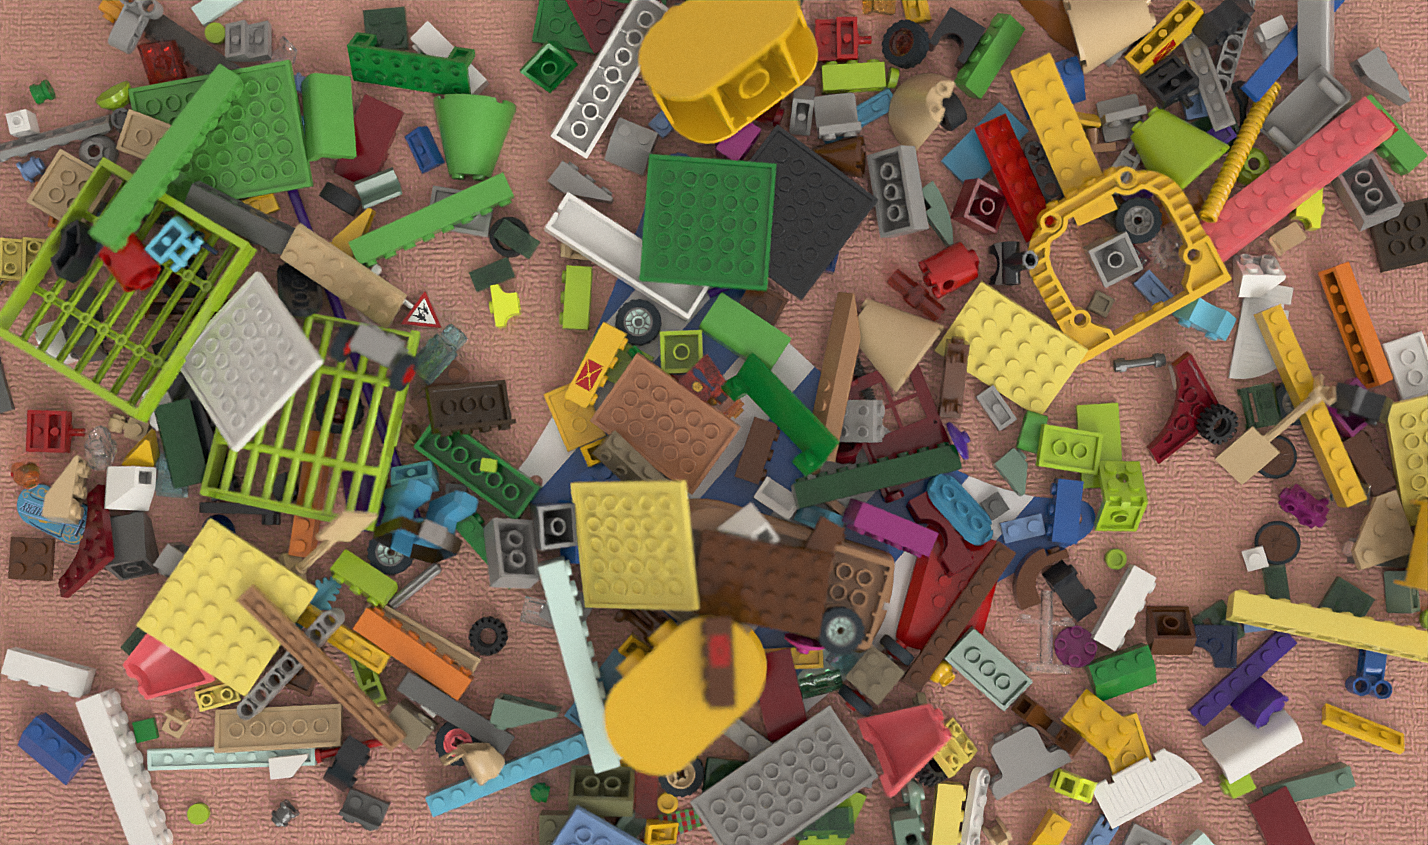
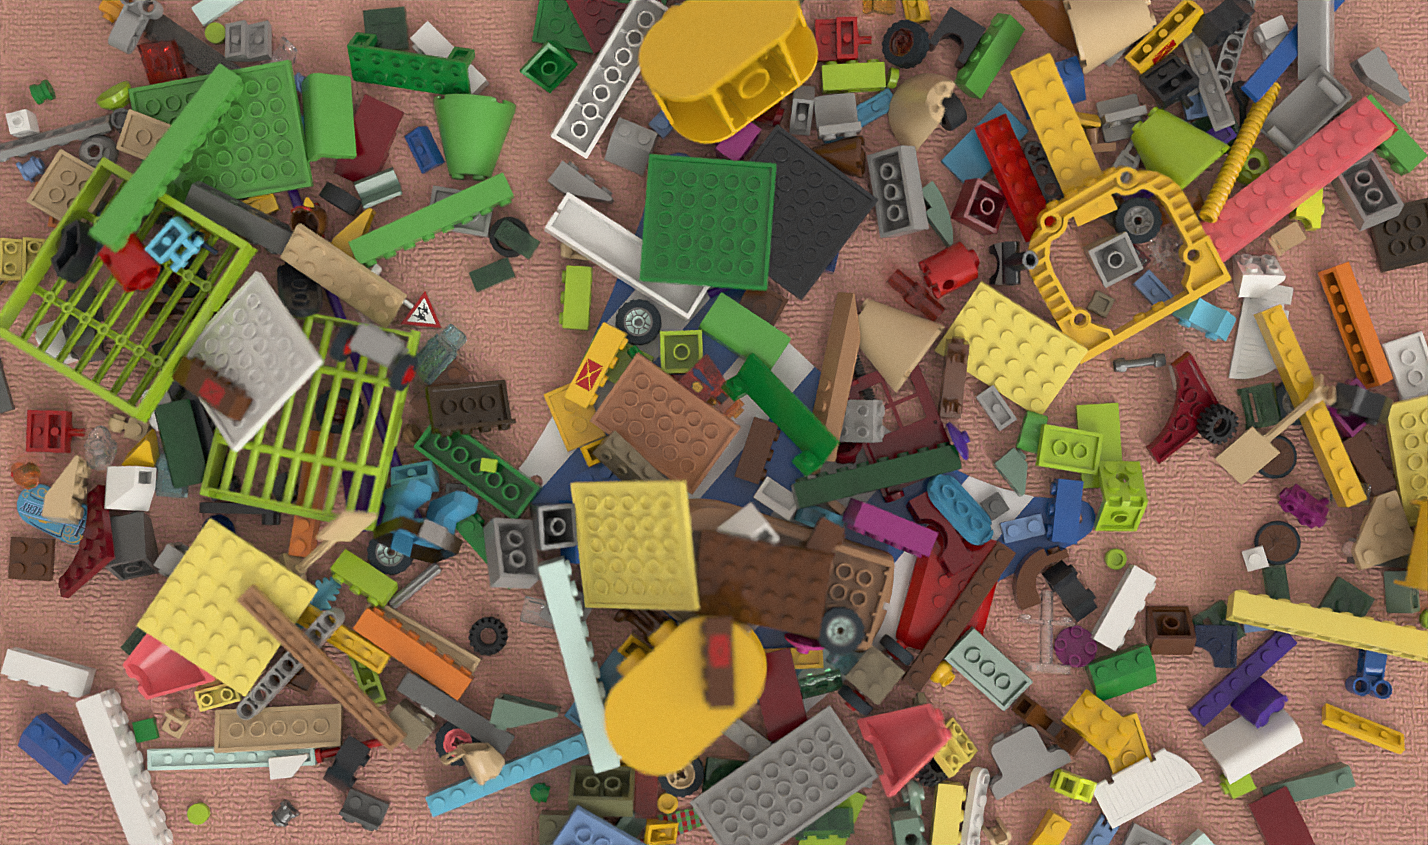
(212, 388): none -> reddish brown brick
(310, 216): none -> reddish brown piece
(503, 305): neon yellow brick -> none

